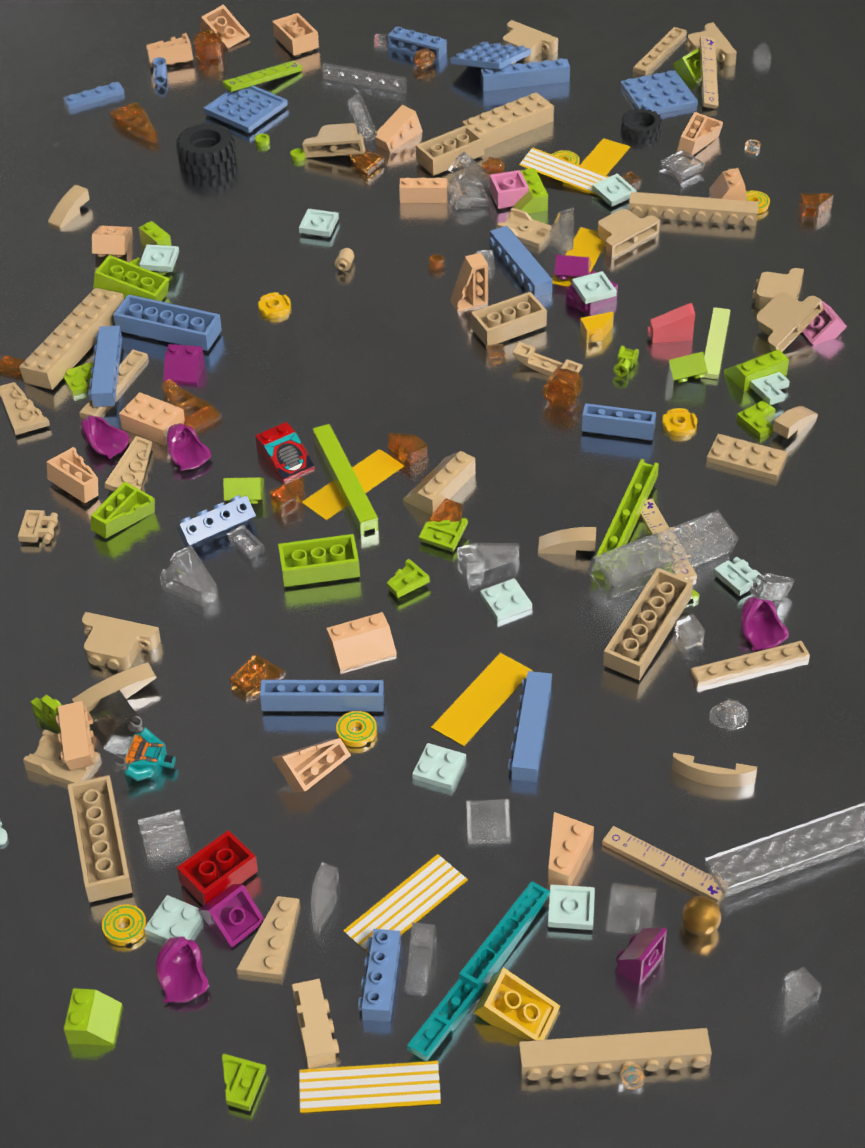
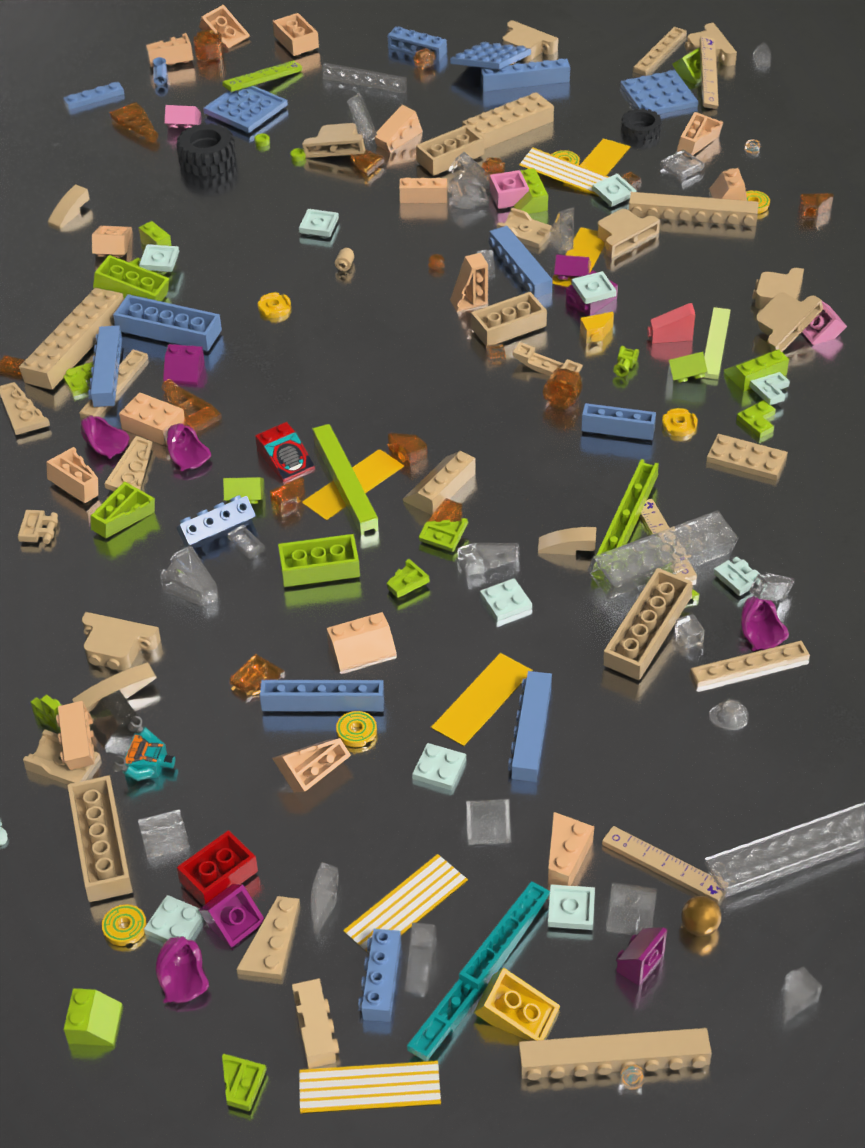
(181, 116): none -> bright pink slope
(381, 40): clear tile -> none
(712, 775): tan slope -> none
(793, 421): tan slope -> none

